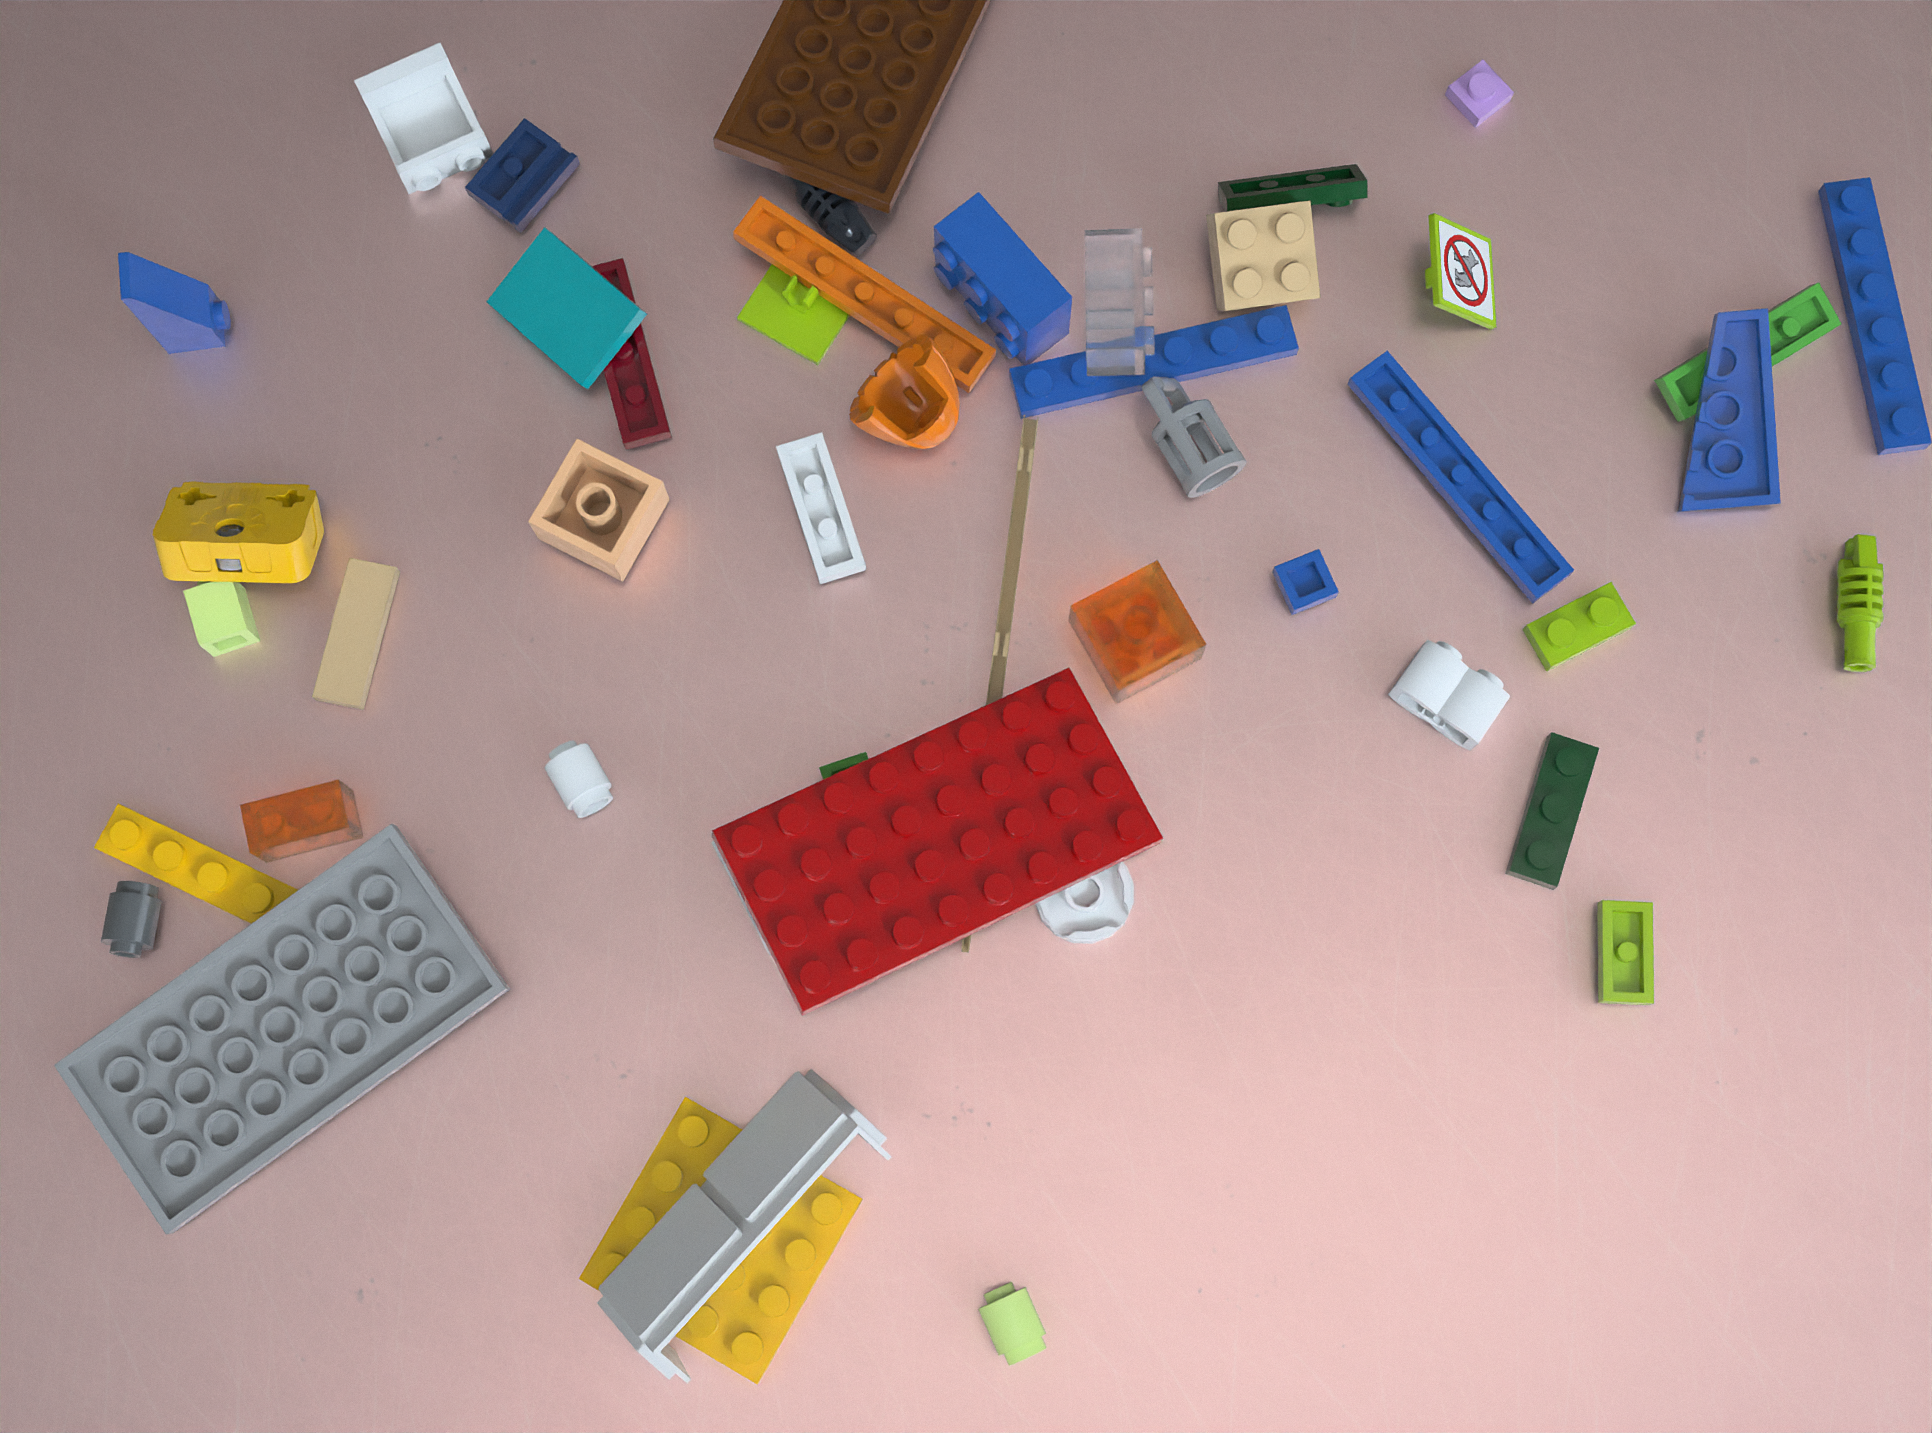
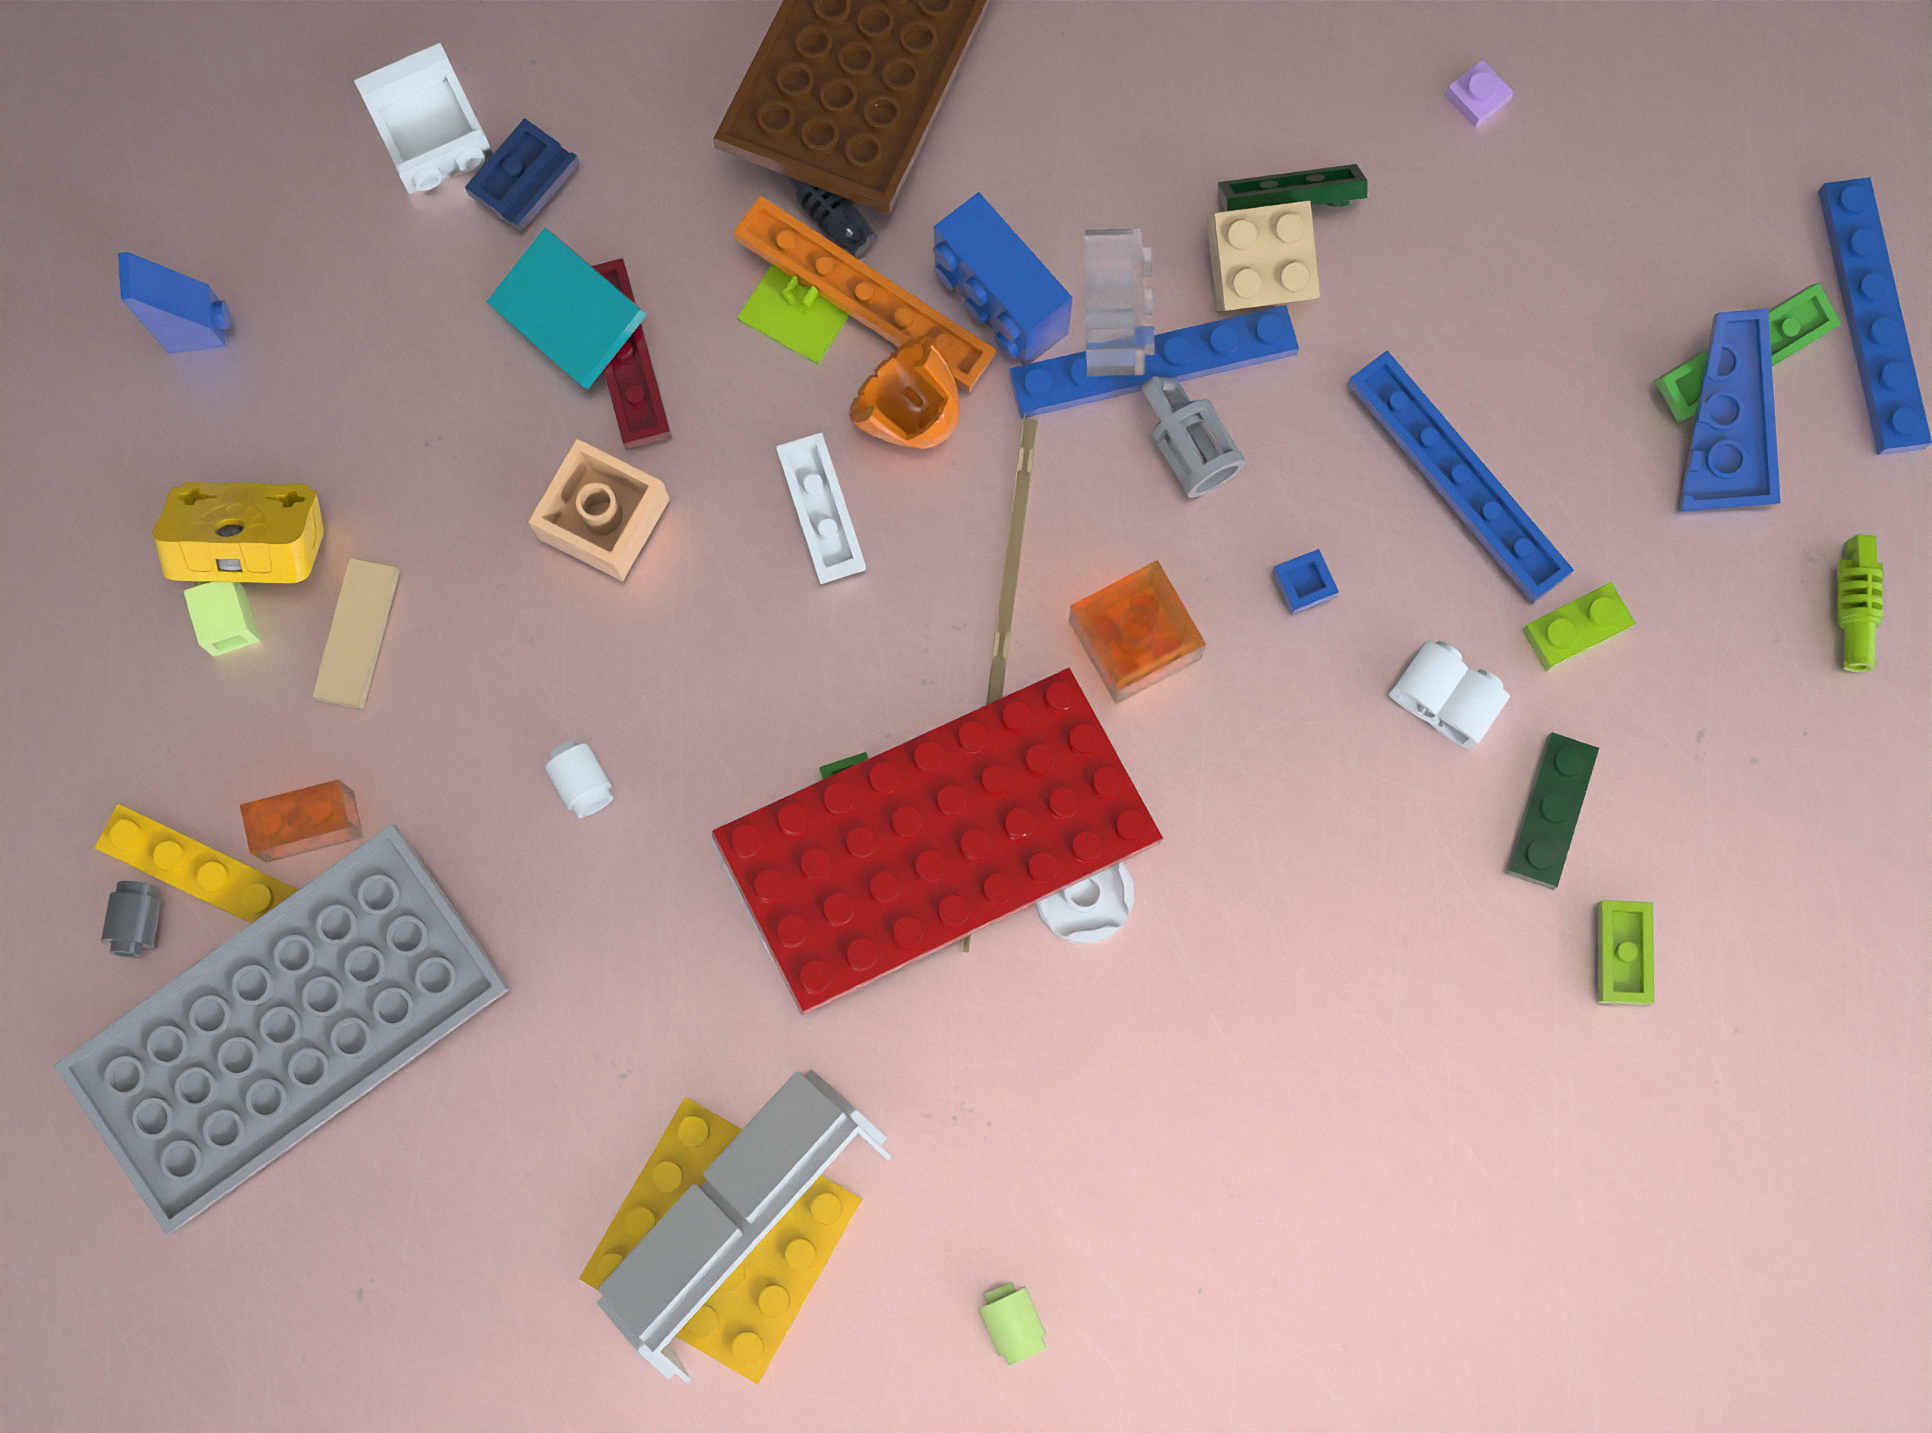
(1461, 271): piece -> none

